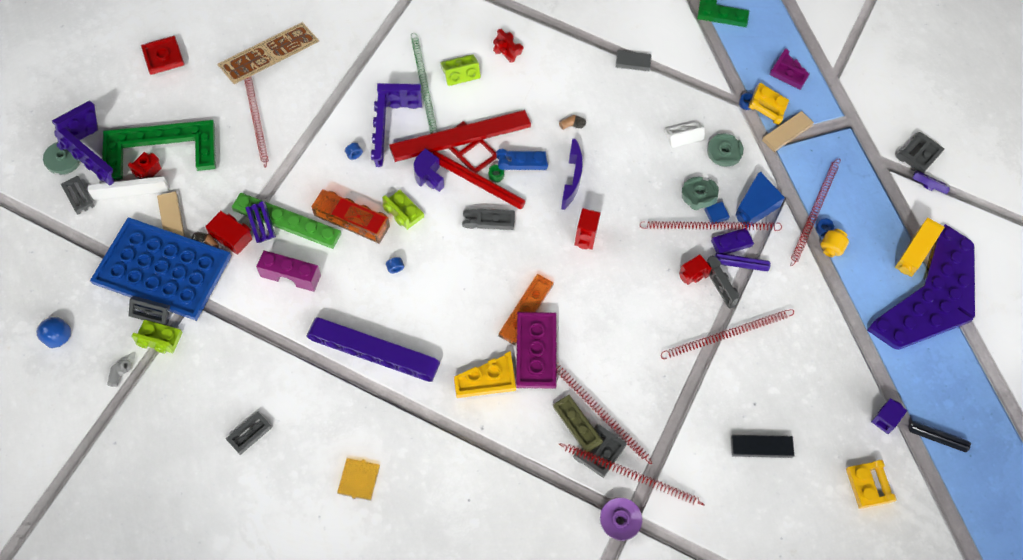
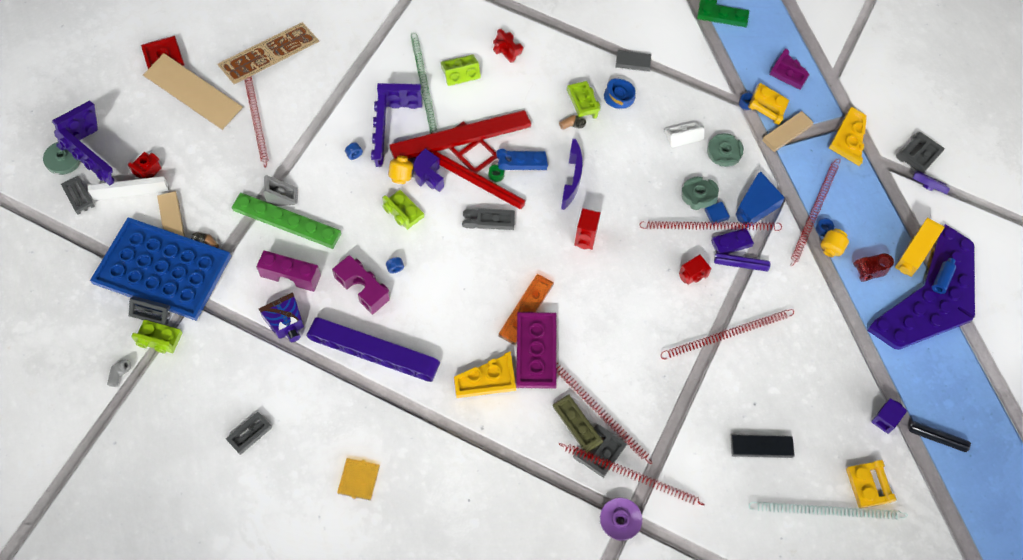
(53, 332): blue hair -> none
(193, 91): none -> tan sticker
(200, 131): green plate -> none
(229, 232): red brick -> none
(262, 205): dark purple tile -> none
(279, 192): none -> light grey slope
(283, 317): none -> torso
(351, 216): clear orange brick -> none
(351, 272): none -> magenta arch
(400, 170): none -> yellow head
(583, 99): none -> lime bracket
(619, 93): none -> blue piece
(721, 281): dark grey hinge -> none
(849, 136): none -> yellow wing
(871, 268): none -> clear red piece
(896, 516): none -> light aqua piece
(944, 276): none -> blue cylinder

